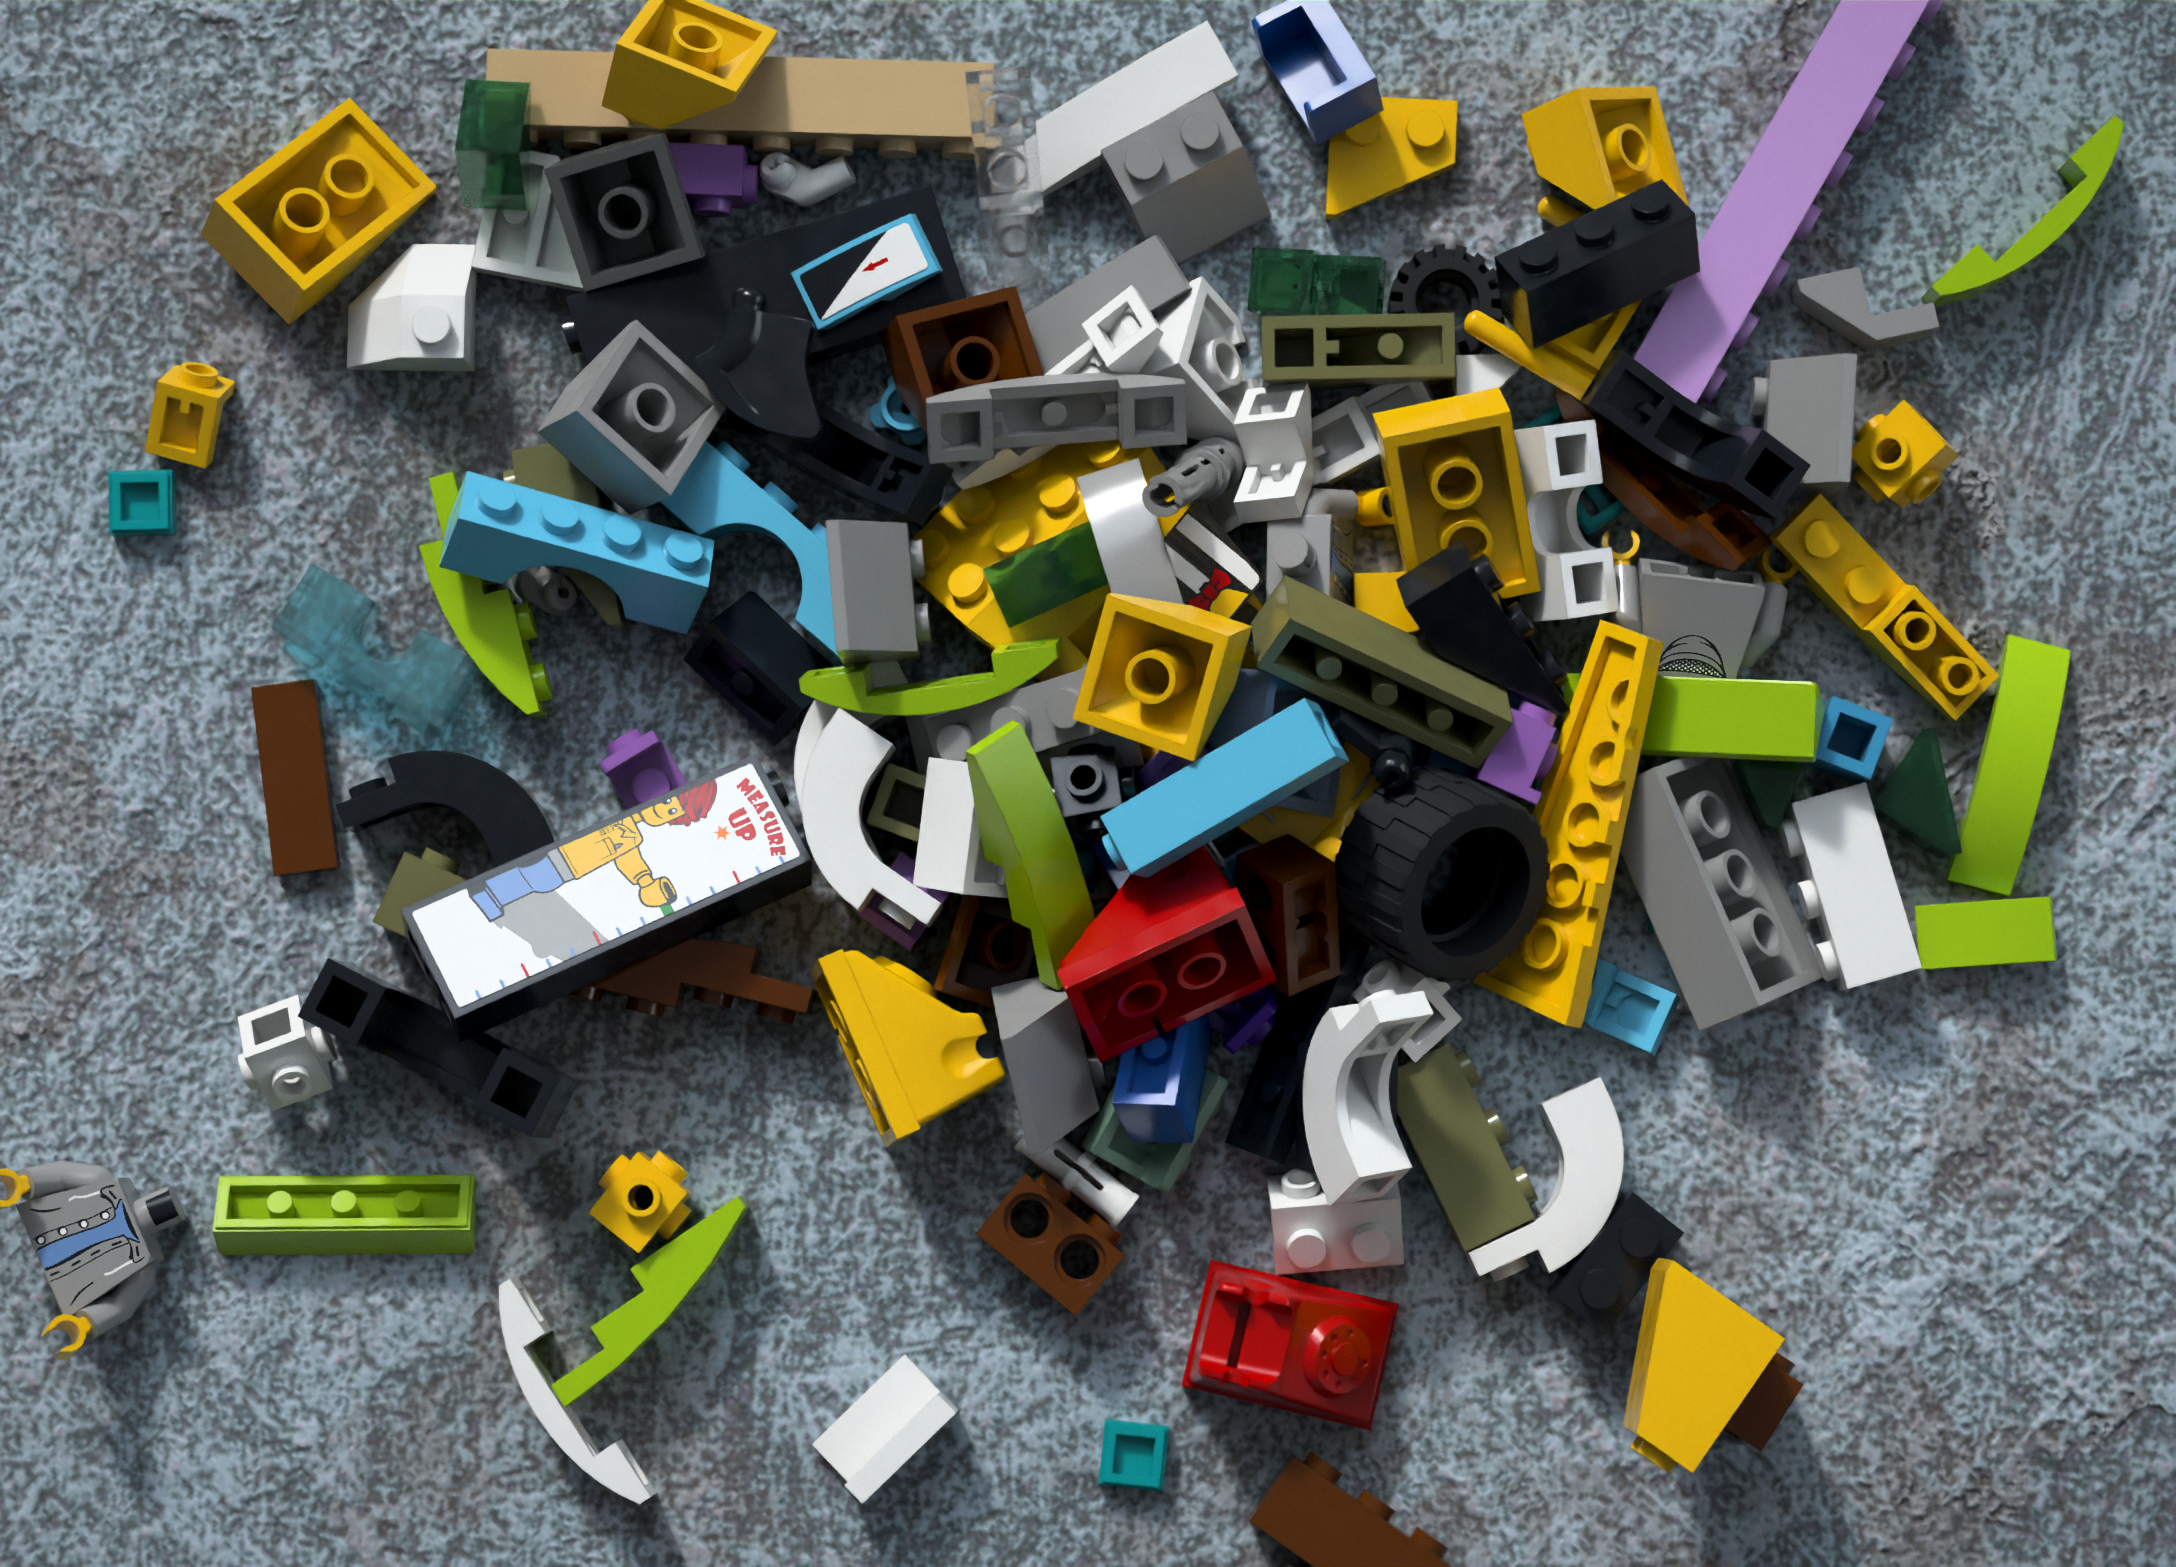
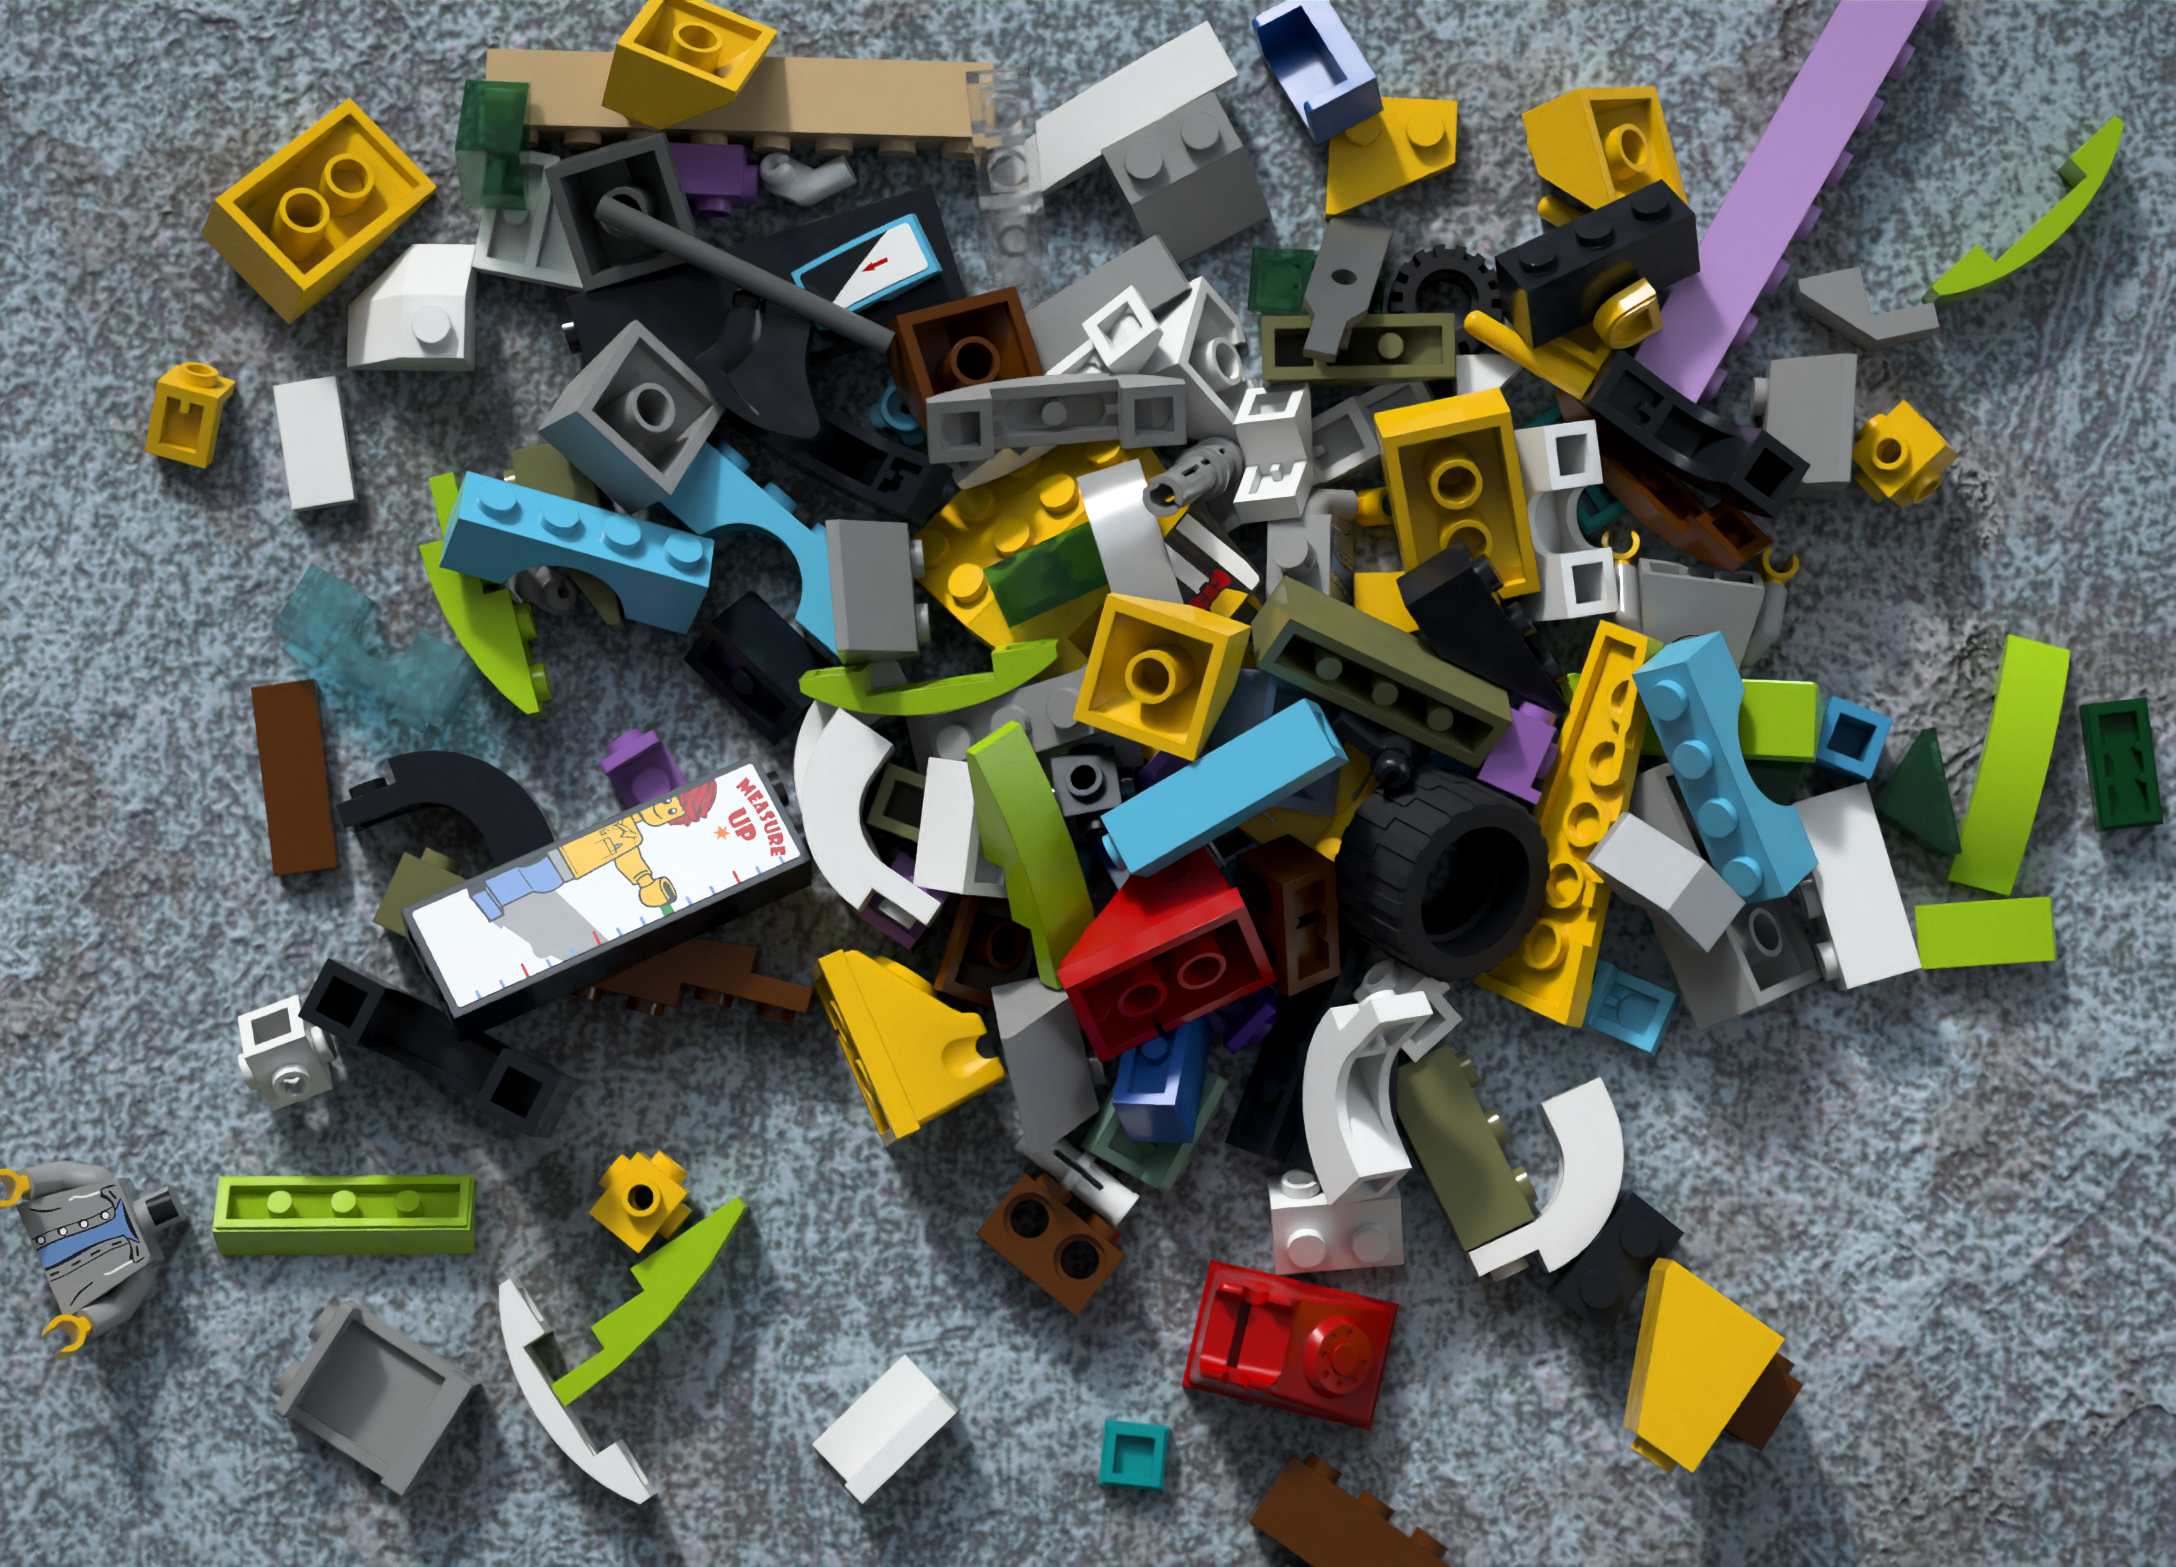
(142, 503): teal tile -> none
(315, 444): none -> white tile
(374, 1394): none -> light grey panel
(744, 275): none -> dark grey piece
(1343, 282): none -> dark grey piece
(1628, 316): none -> yellow tile
(1662, 875): none -> slope
(1694, 708): none -> medium azure arch
(1882, 609): yellow slope -> none
(2121, 765): none -> dark green plate

